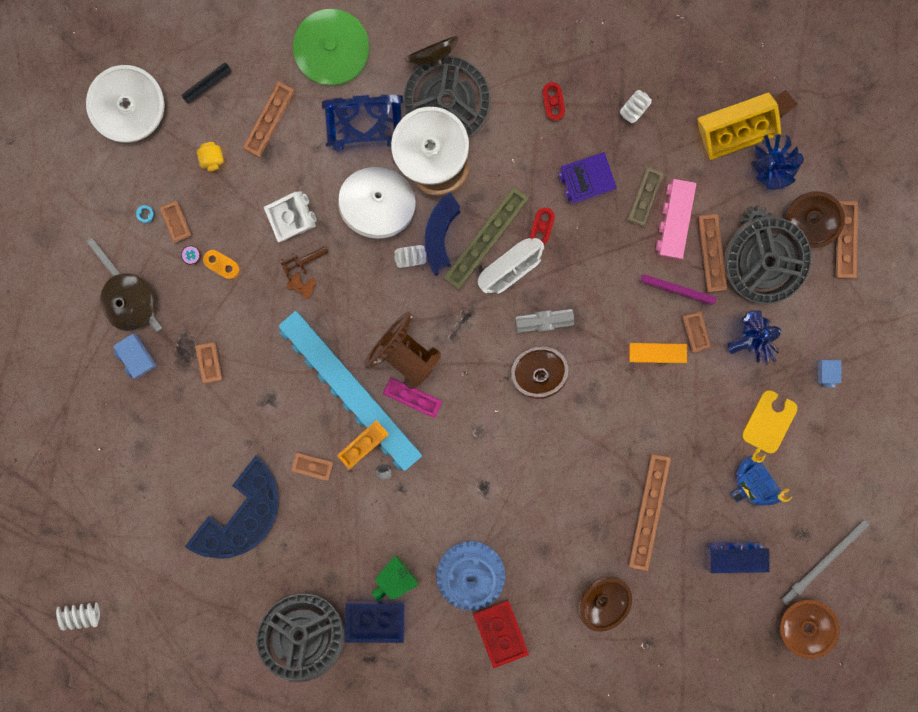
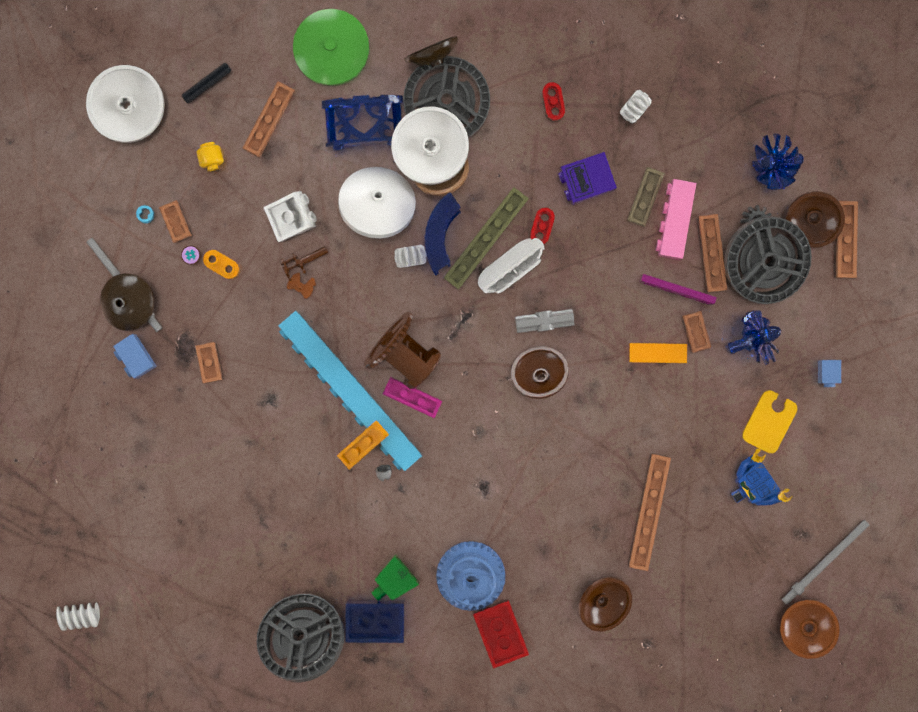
(248, 524): dark blue plate -> none
(312, 466): nougat plate -> none
(737, 558): clear blue brick -> none
(739, 125): yellow slope -> none
(785, 103): reddish brown tile -> none

